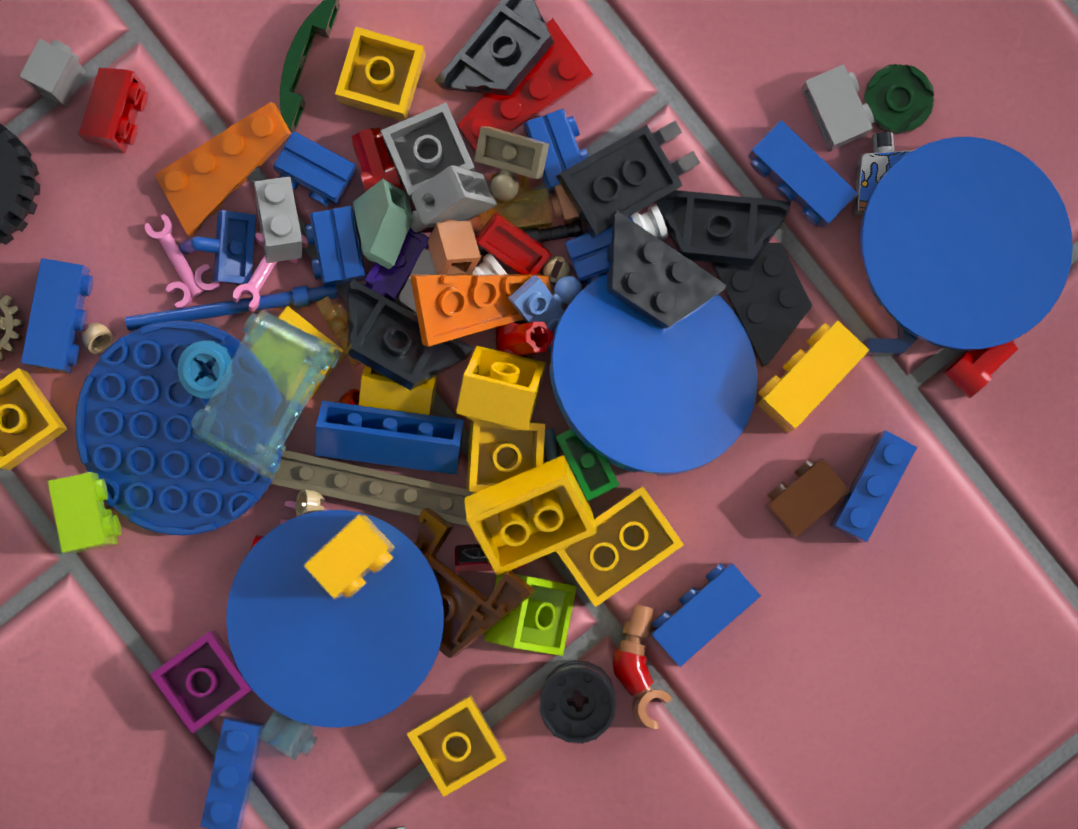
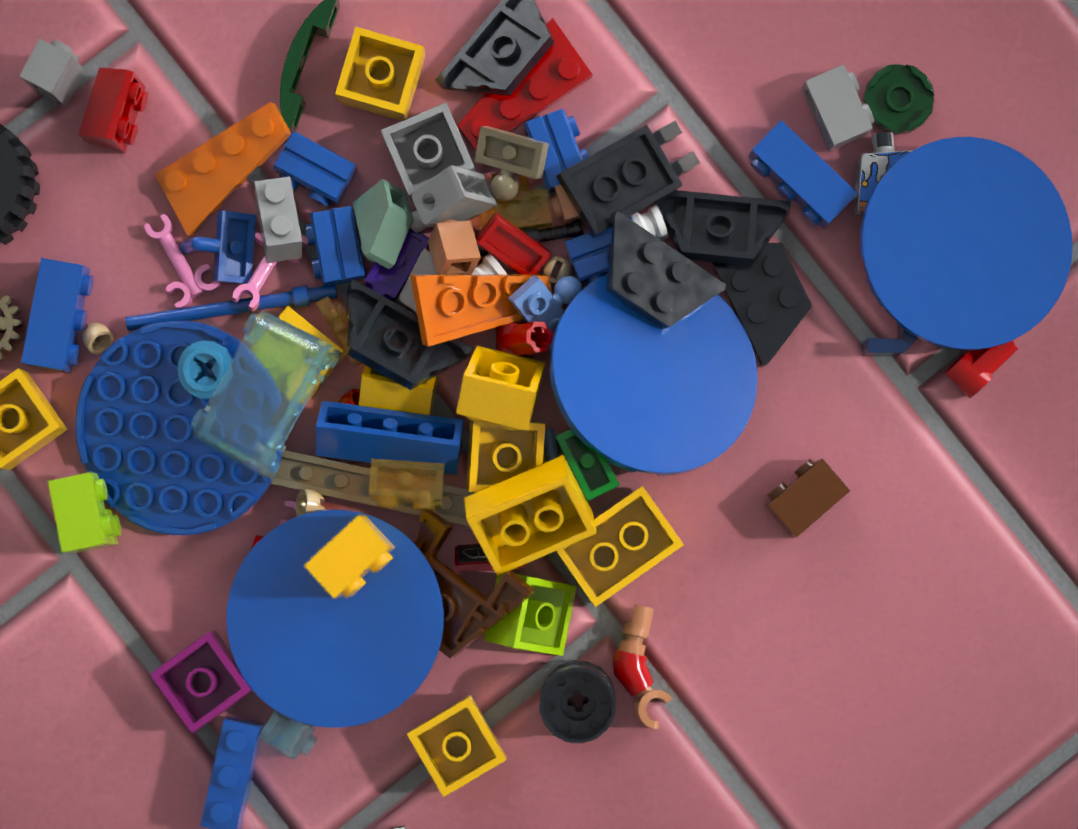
(374, 158): red piece -> none
(406, 482): none -> clear yellow brick
(703, 613): blue brick -> none
(811, 375): yellow brick -> none
(873, 486): blue brick -> none

